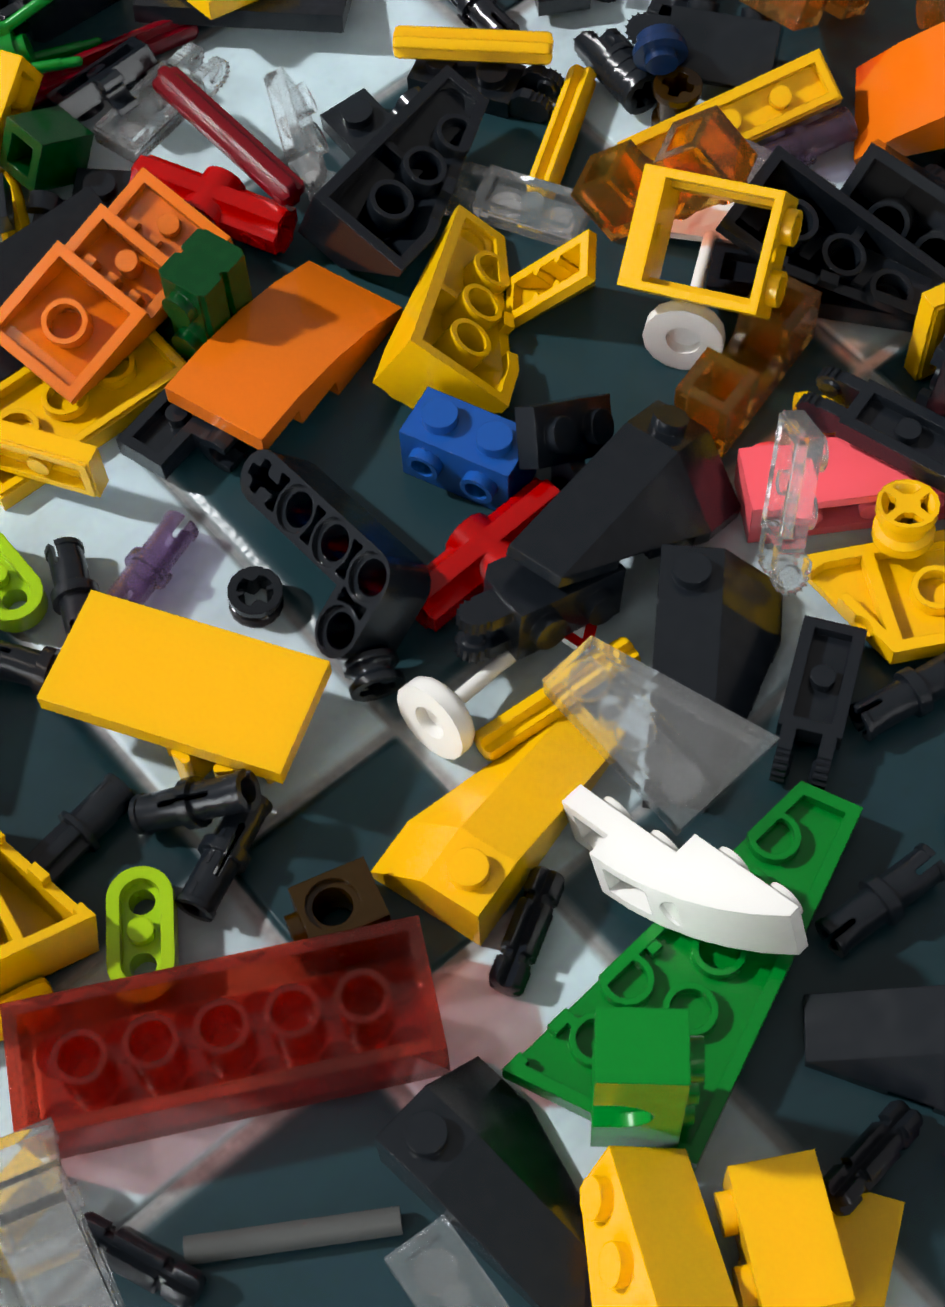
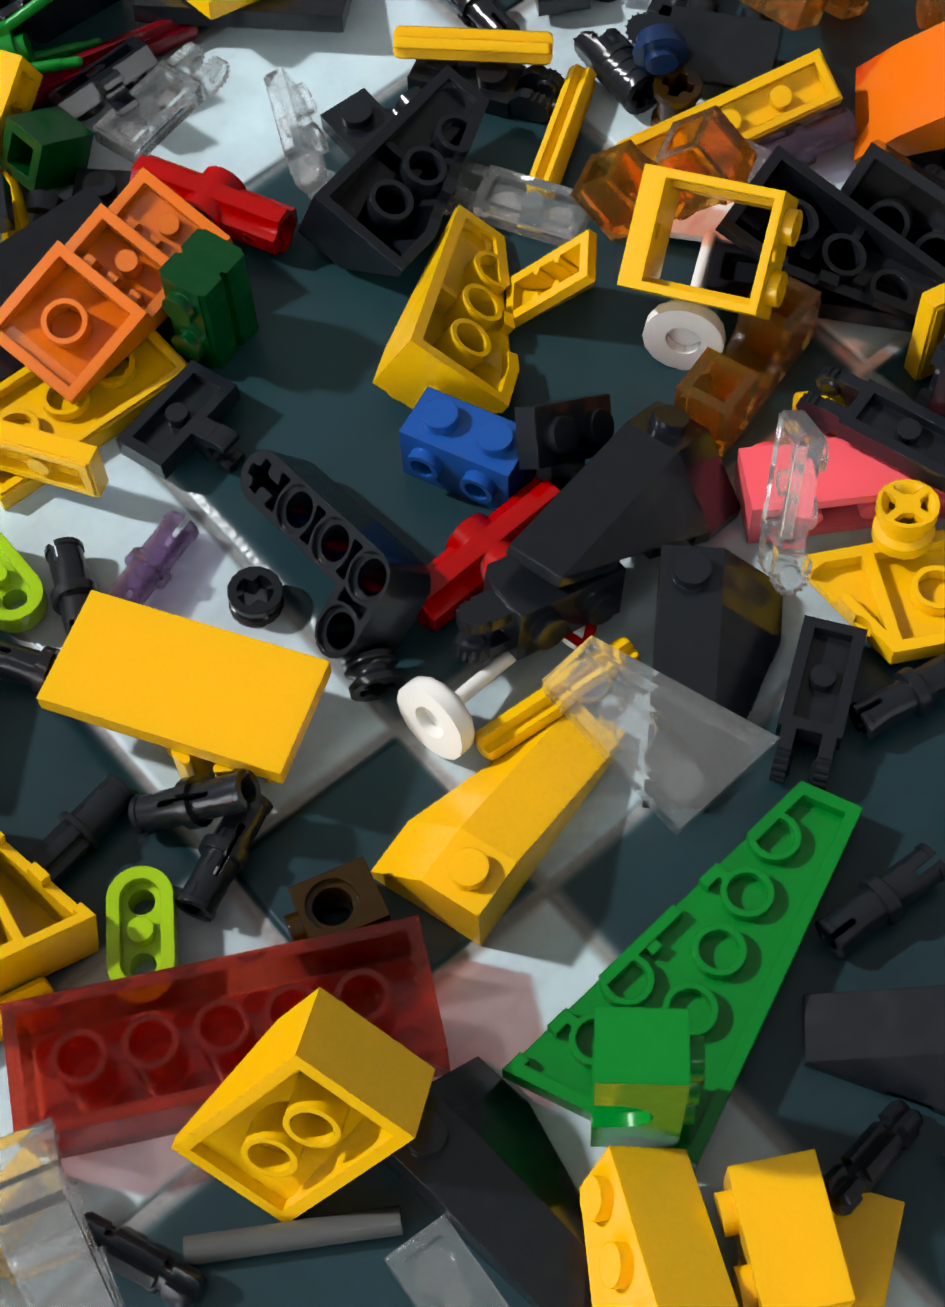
(229, 136): dark red axle -> none
(283, 354): orange slope -> none
(308, 1108): none -> yellow slope
(526, 931): black axle -> none
(685, 889): white slope -> none

